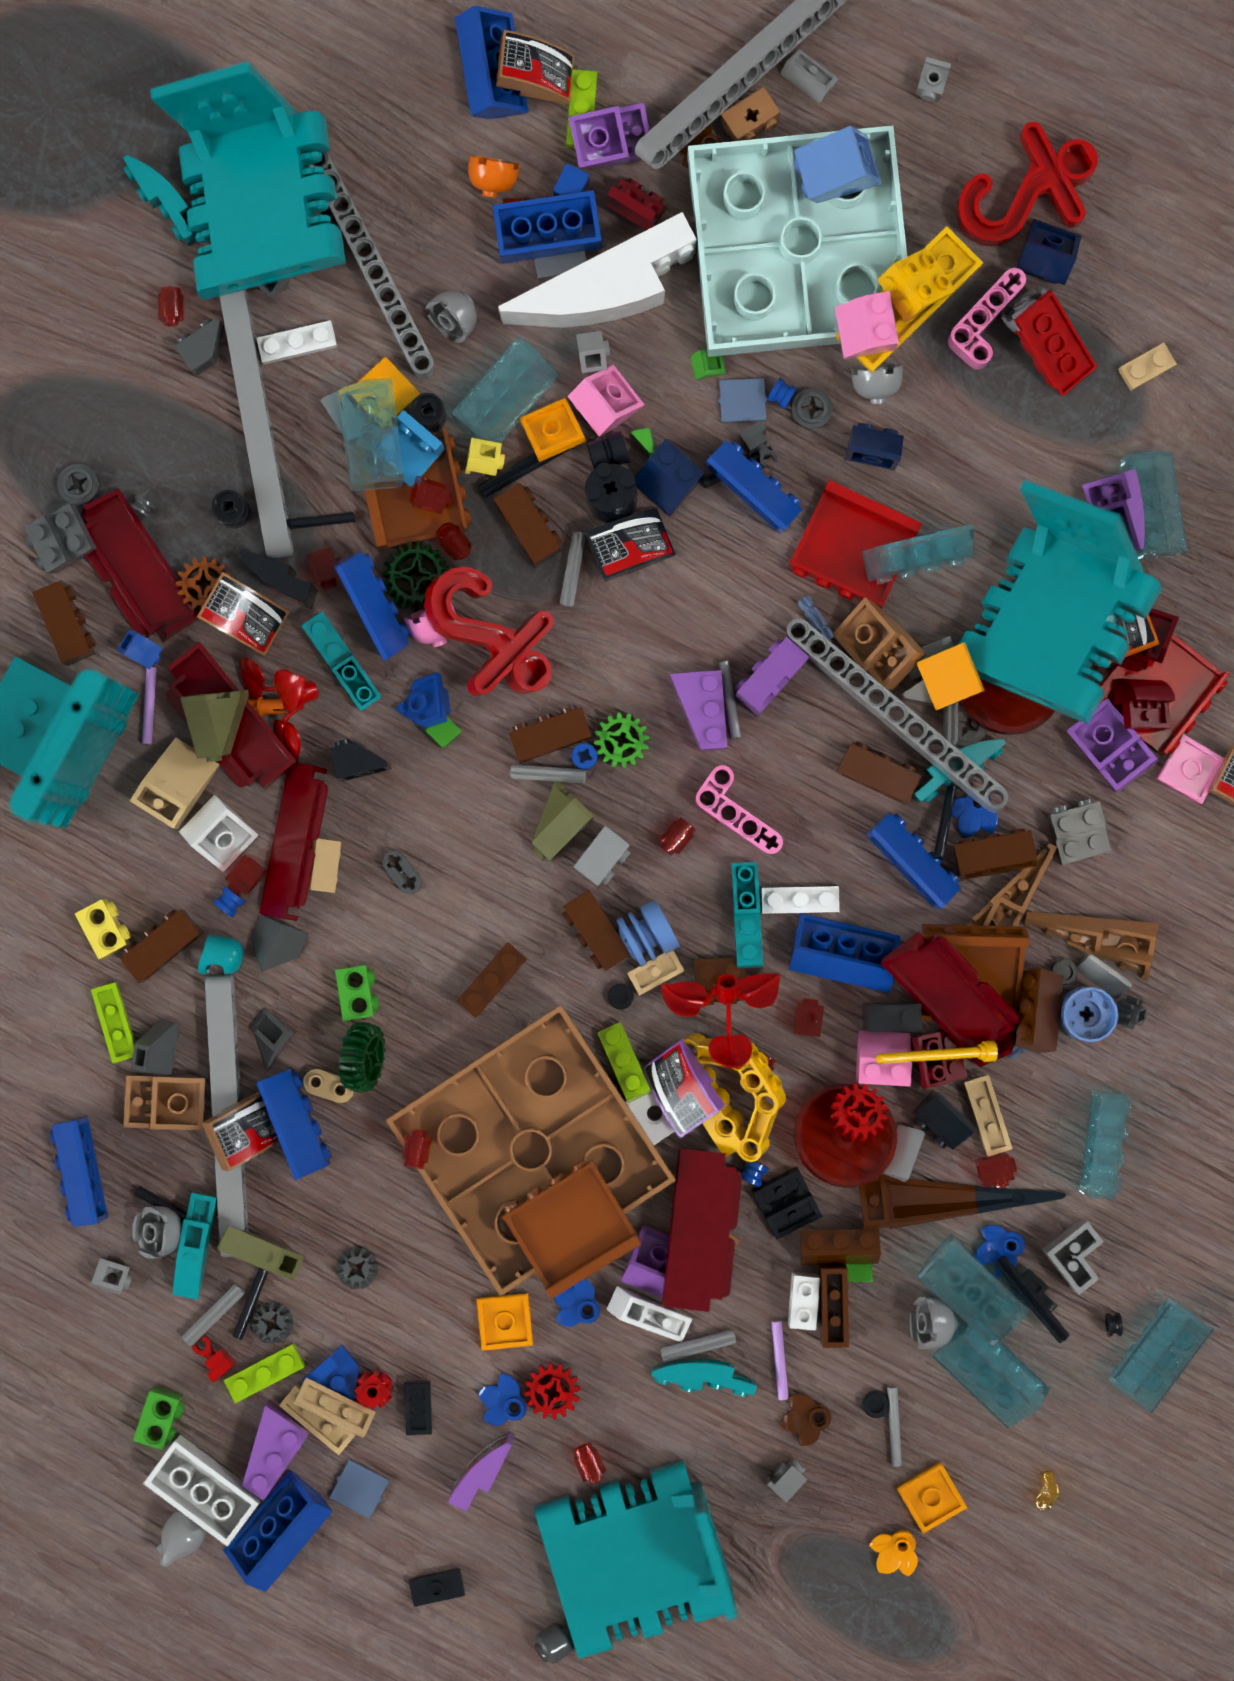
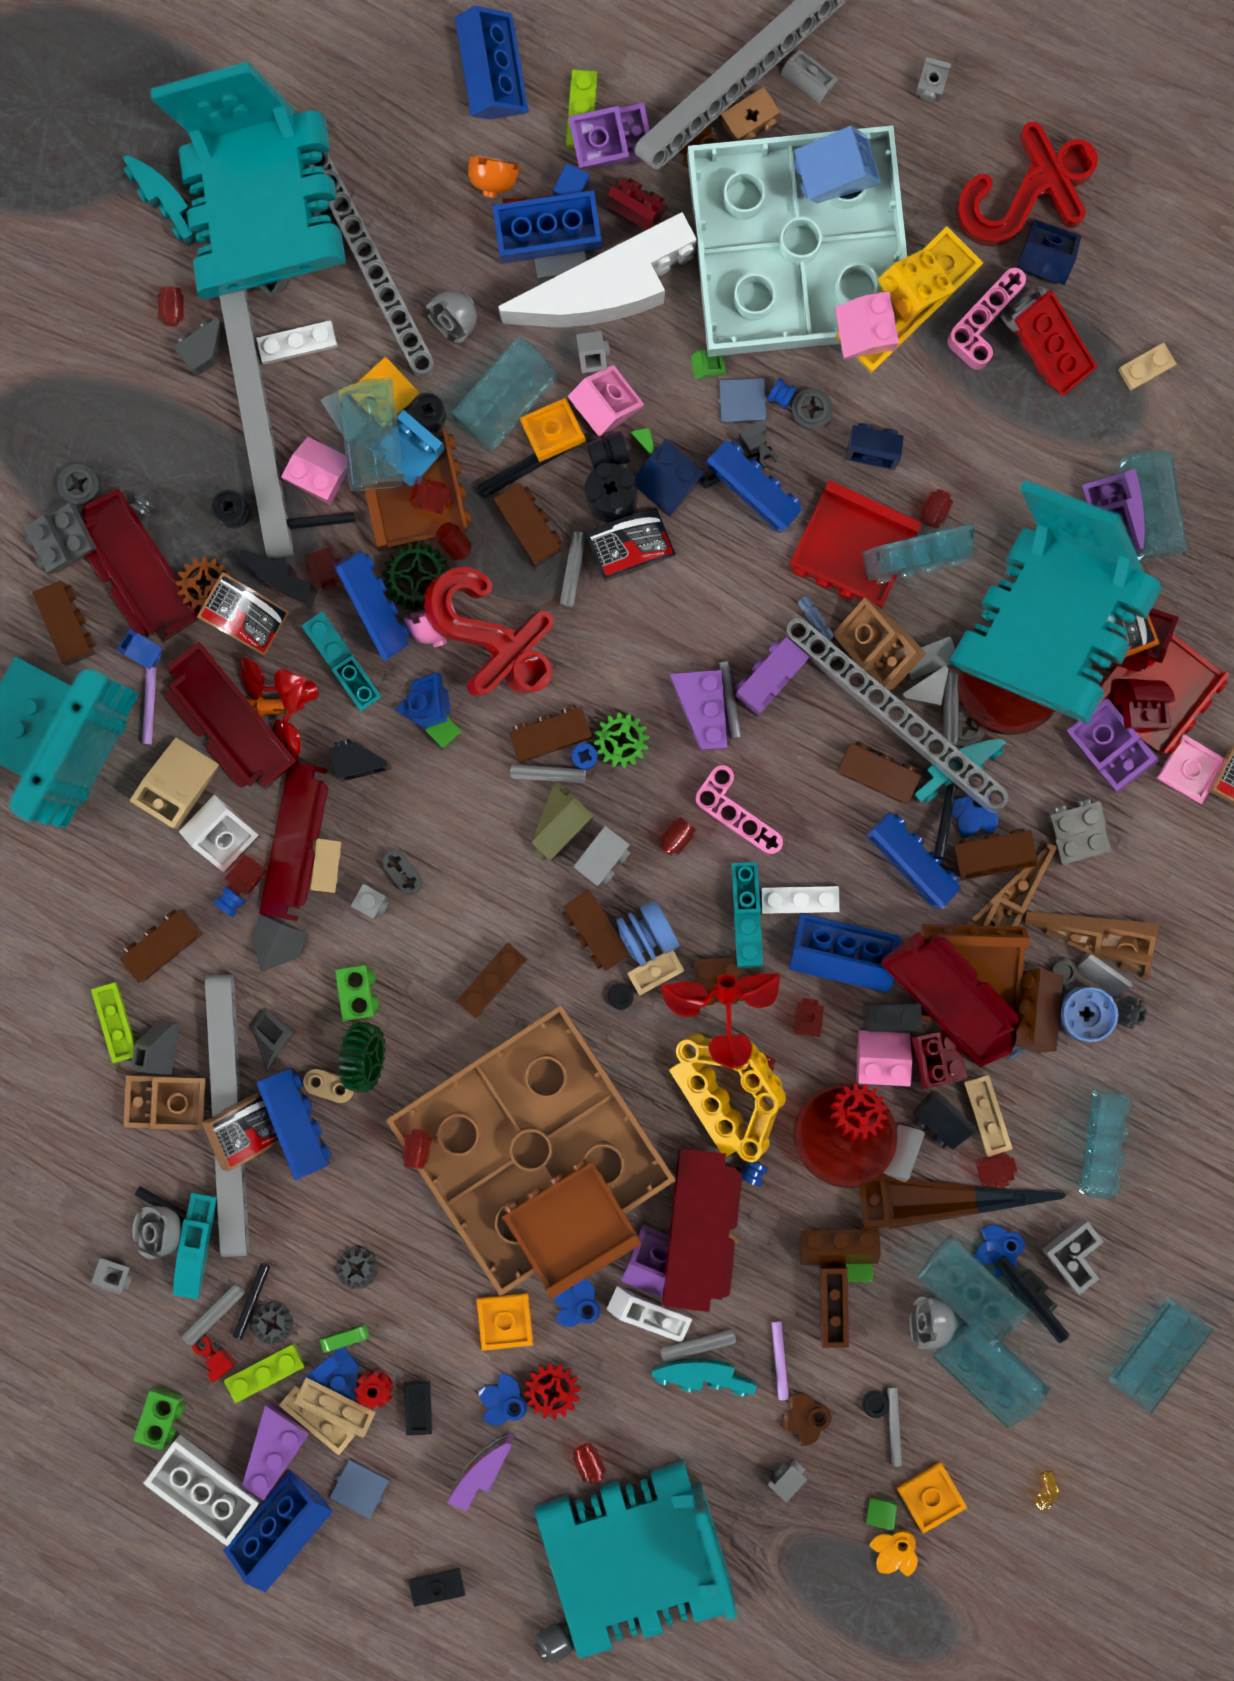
(79, 1172): blue slope -> none
(97, 933): light yellow brick -> none
(179, 1538): light grey piece -> none
(214, 721): olive slope -> none
(223, 952): teal helmet -> none
(260, 1252): olive slope -> none
(316, 470): none -> bright pink slope
(344, 1337): none -> bright green beam
(370, 902): none -> light grey brick
(484, 457): light yellow brick -> none
(534, 67): slope -> none
(624, 1062): lime plate -> none
(655, 1129): white brick -> none
(682, 1088): slope -> none
(786, 1203): black slope -> none
(803, 1300): white brick -> none
(880, 384): light grey cylinder -> none
(881, 1513): none -> bright green slope
(936, 508): none -> clear red brick
(950, 676): light orange tile -> none
(986, 1051): yellow piece -> none
(1113, 1324): black bush -> none

